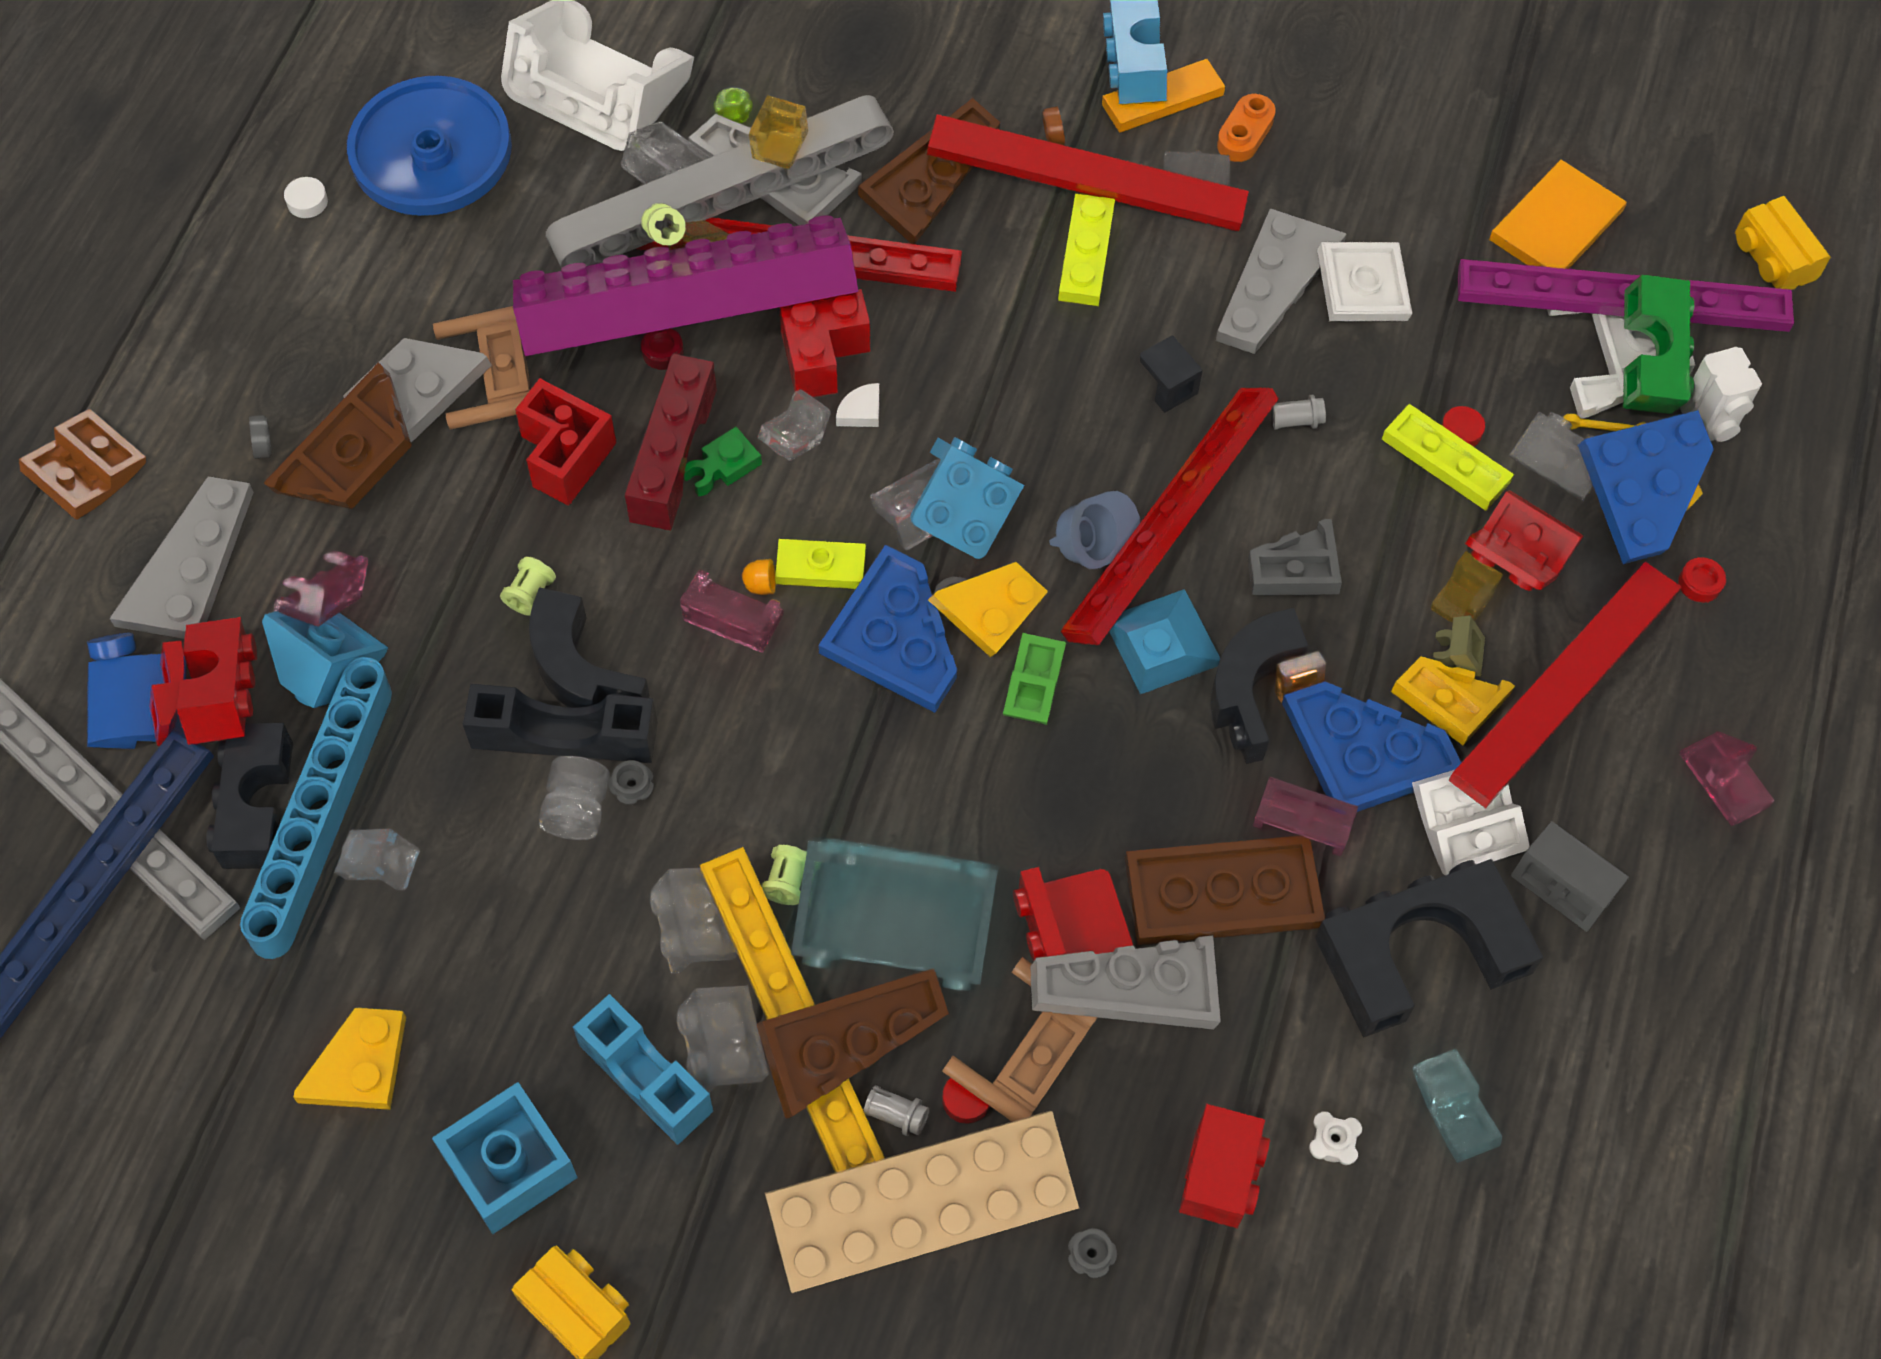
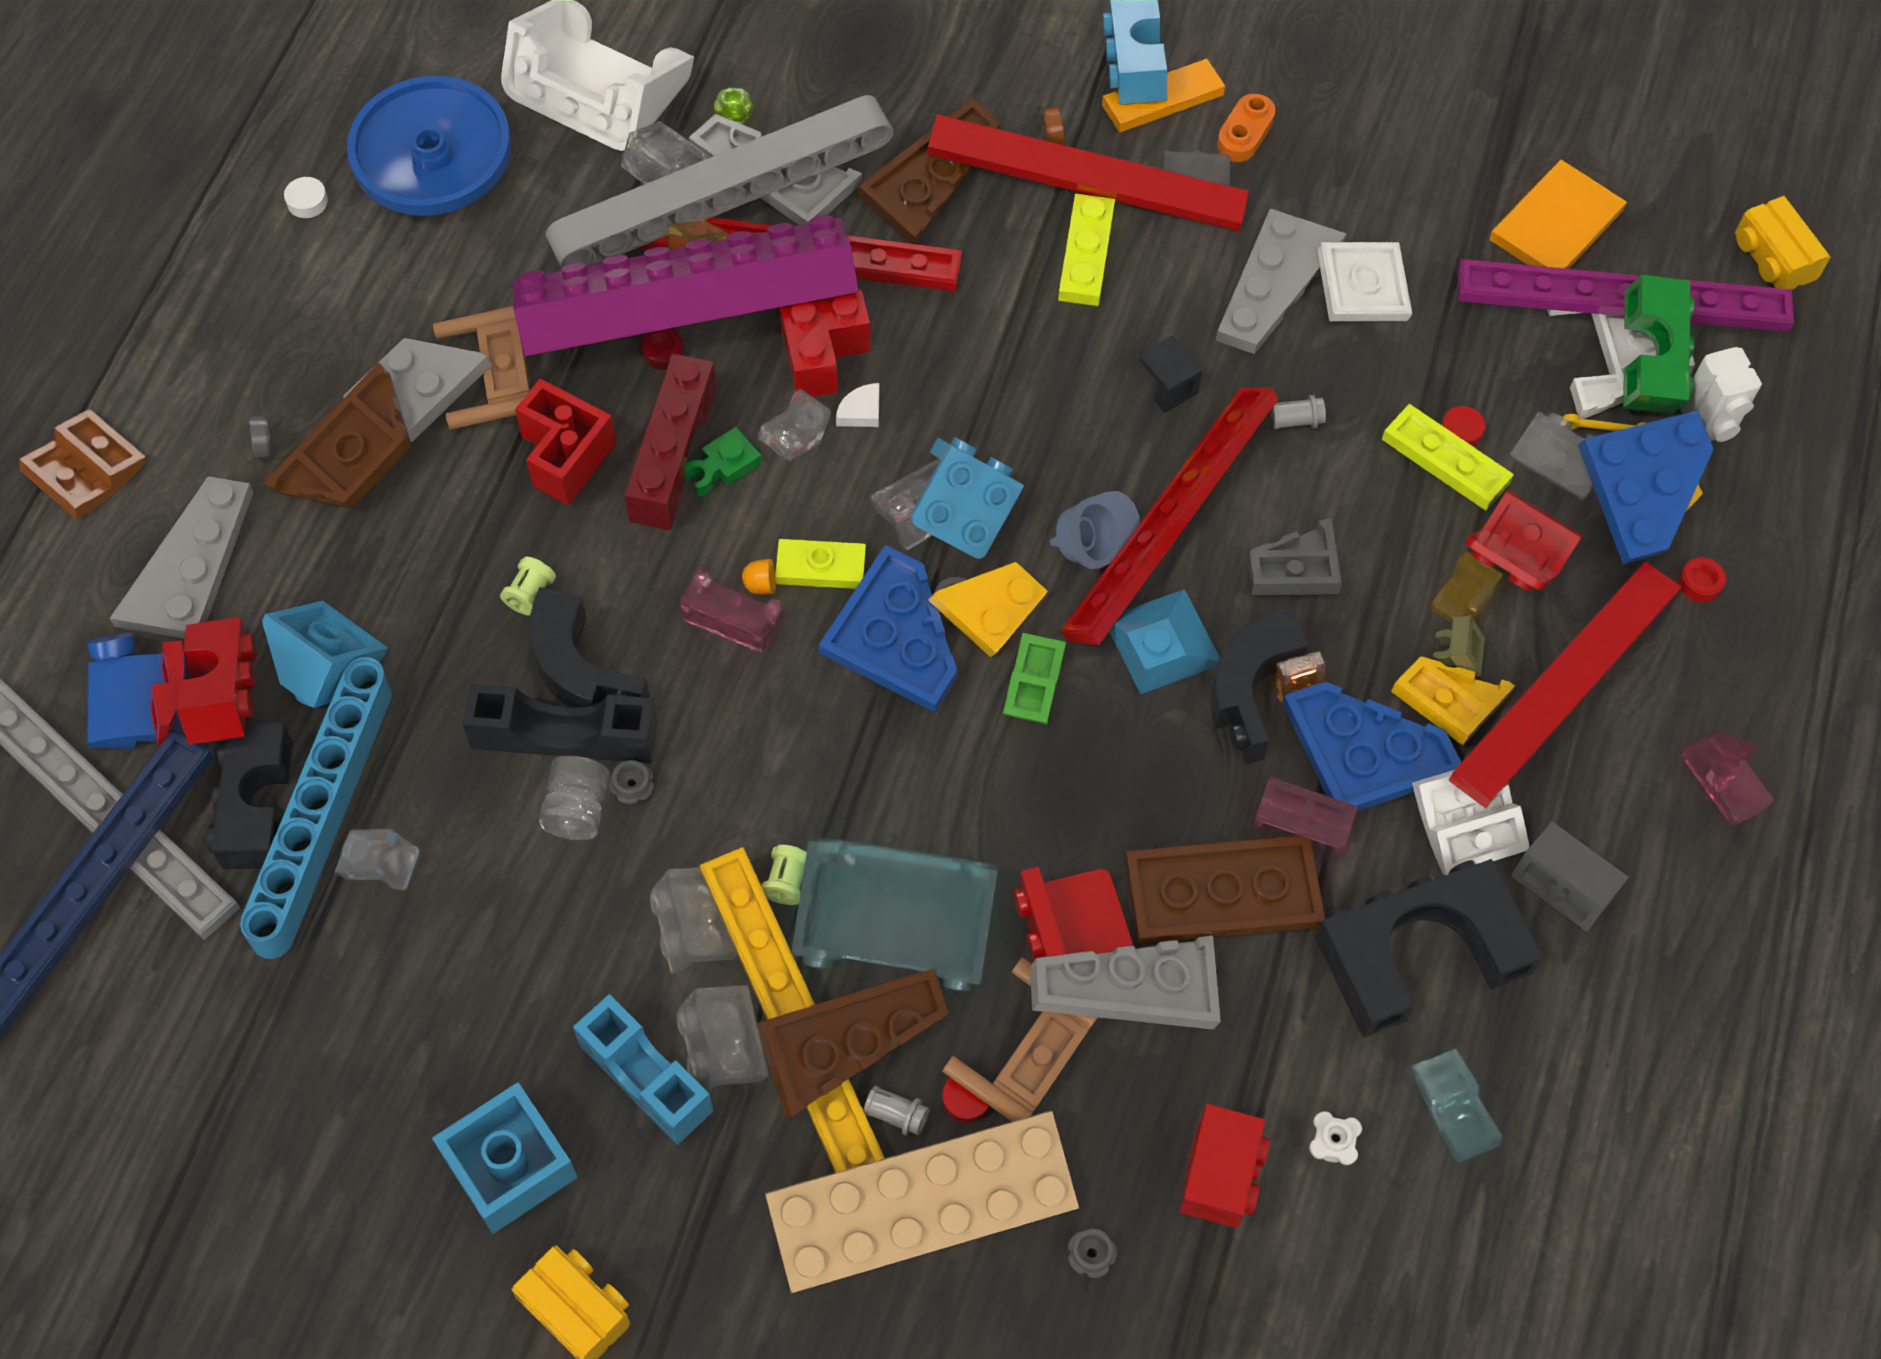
(326, 592): clear pink hinge -> none
(357, 1063): yellow wing -> none
(658, 212): yellowish green bush -> none
(778, 132): clear yellow panel -> none

